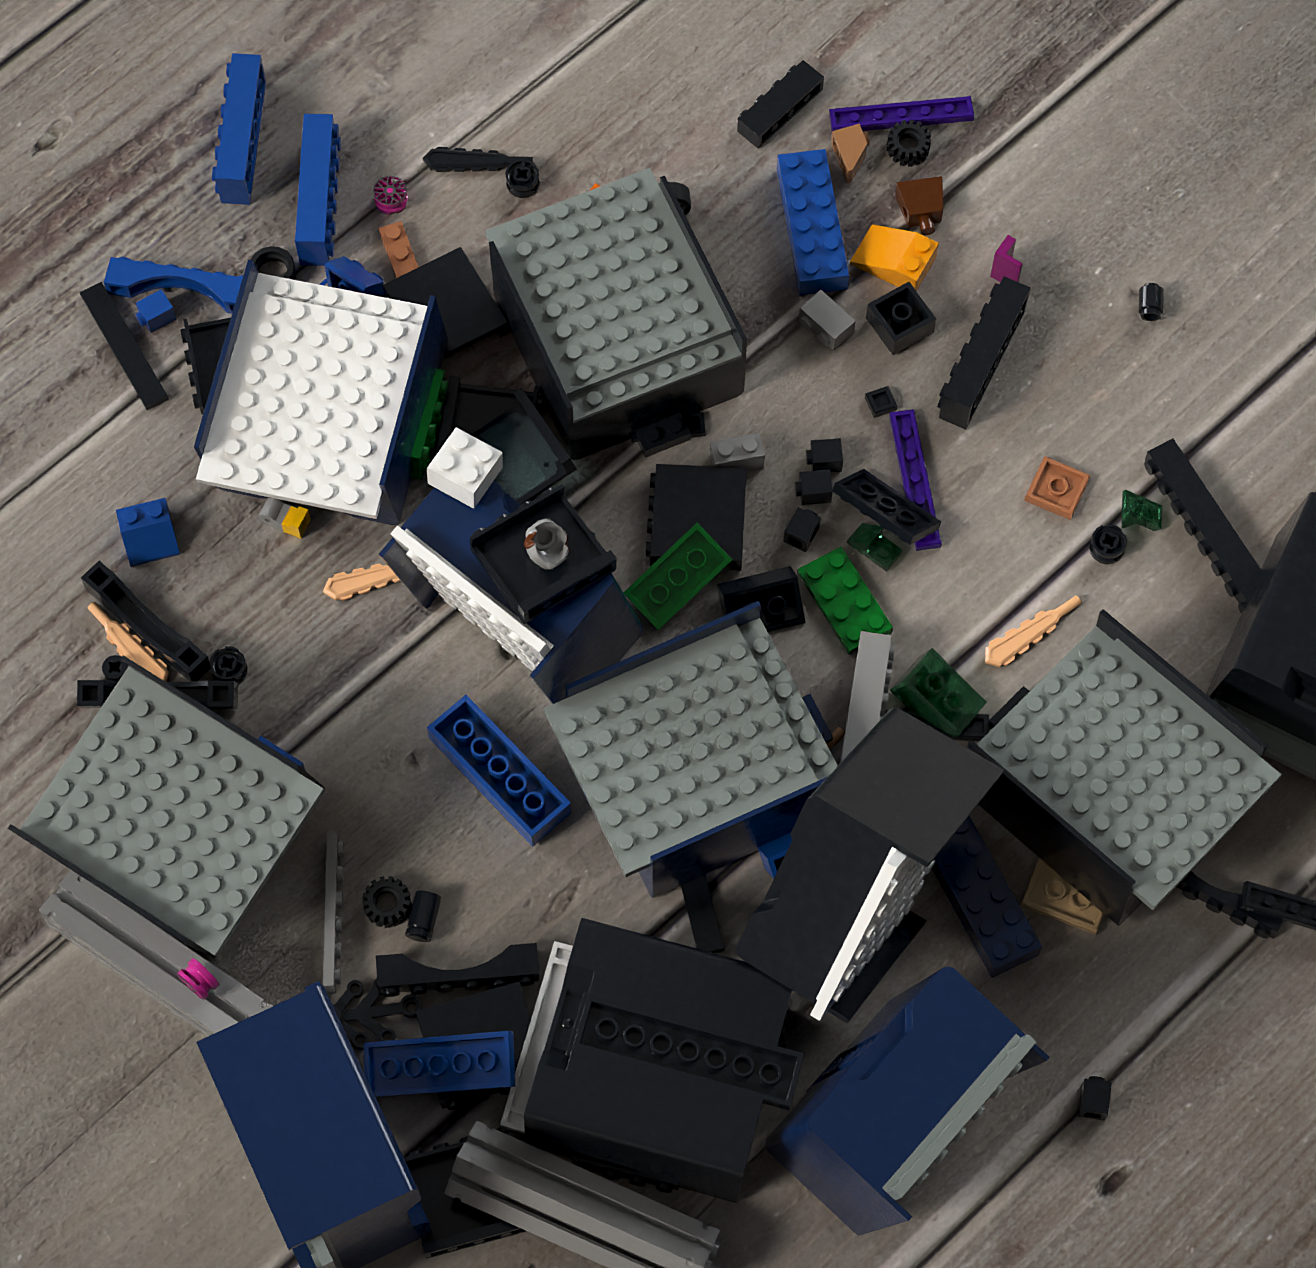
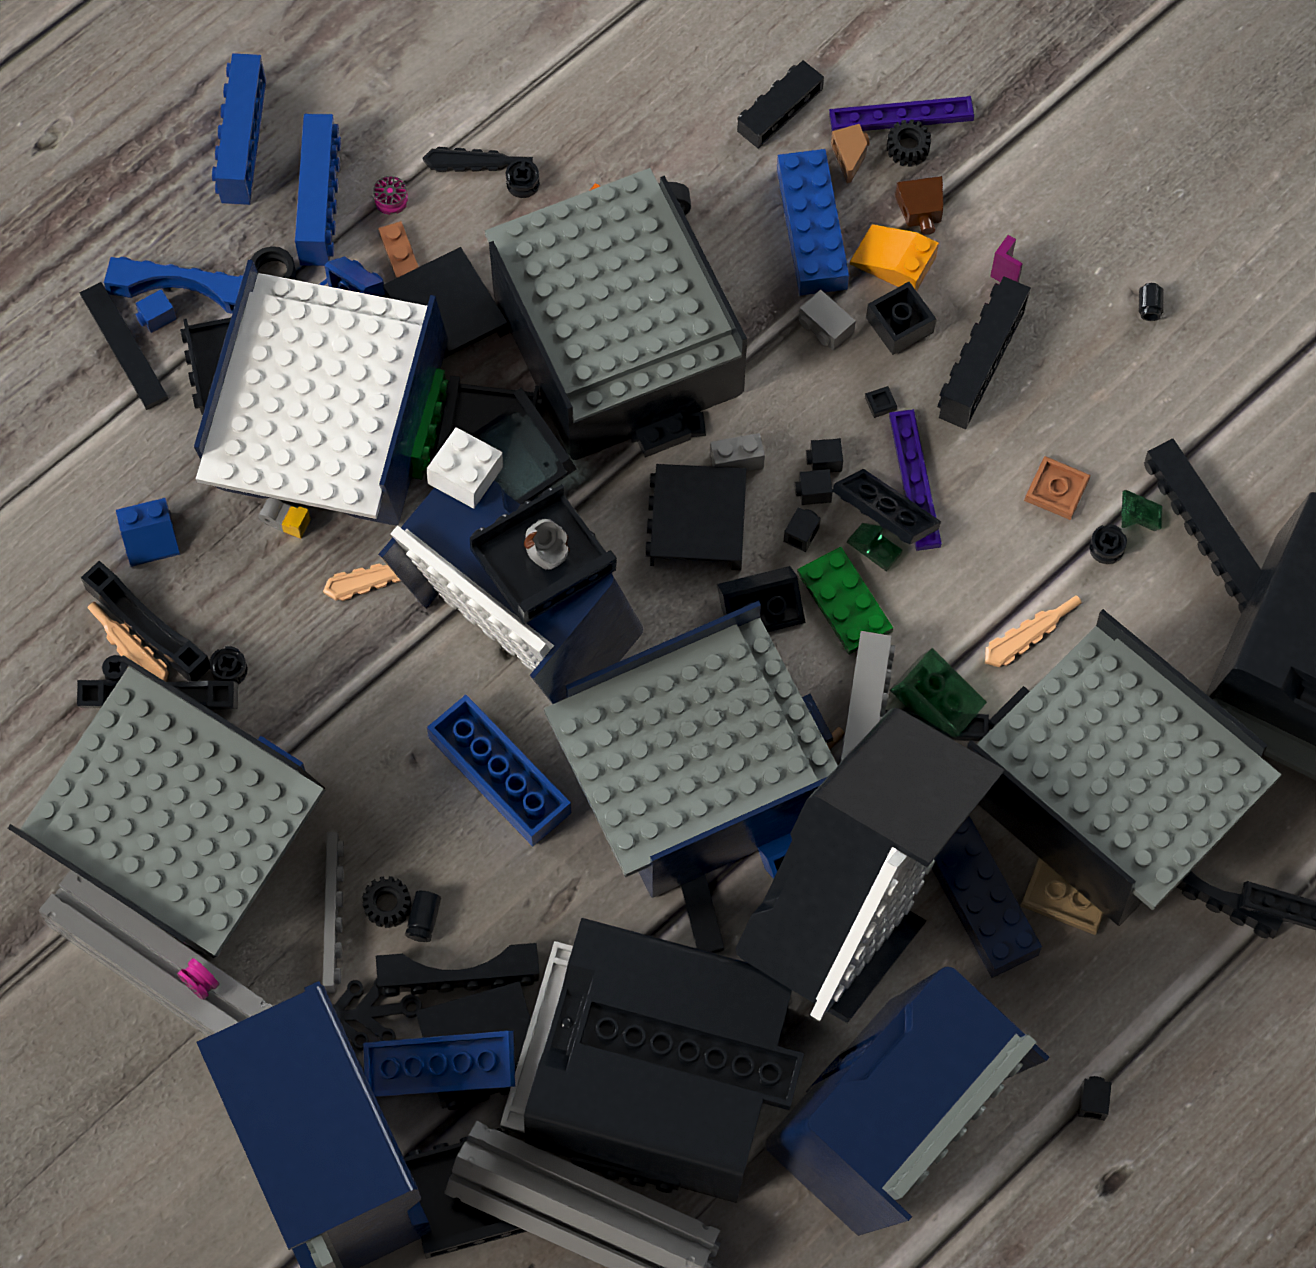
(677, 576): green plate -> none

